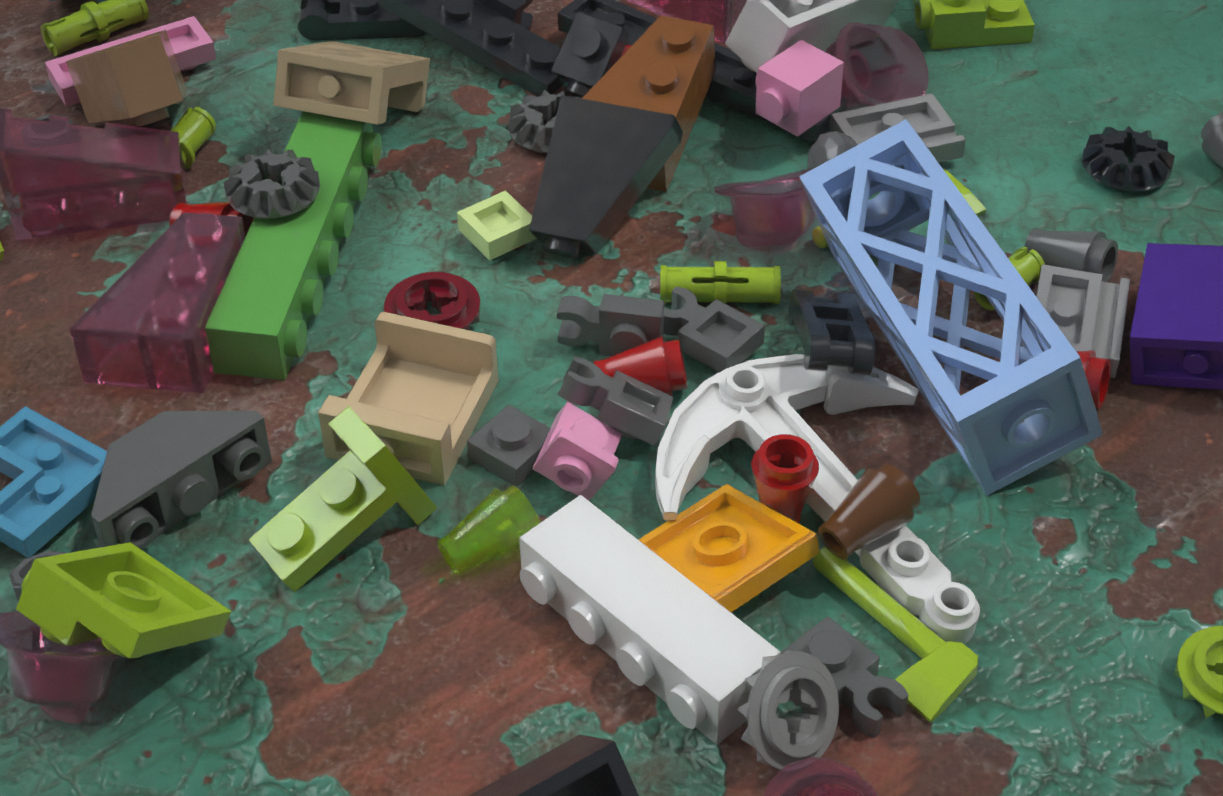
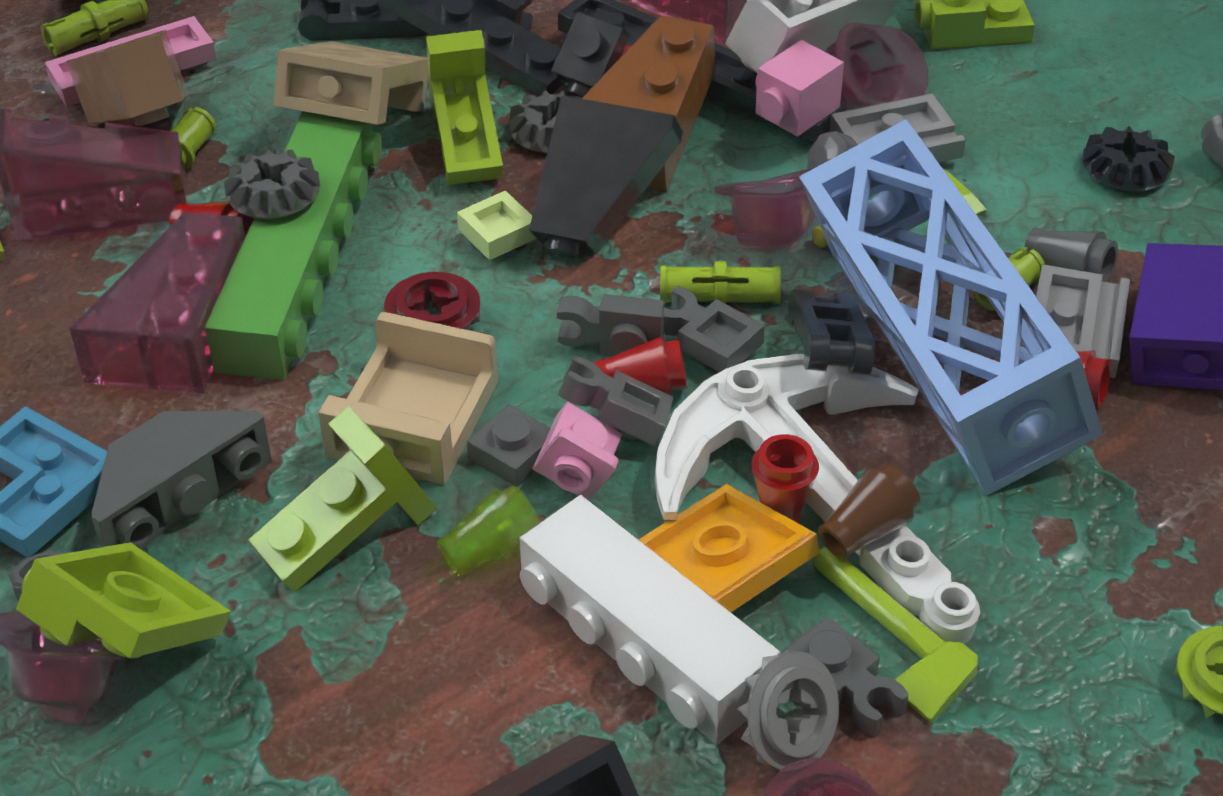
(463, 107): none -> lime bracket

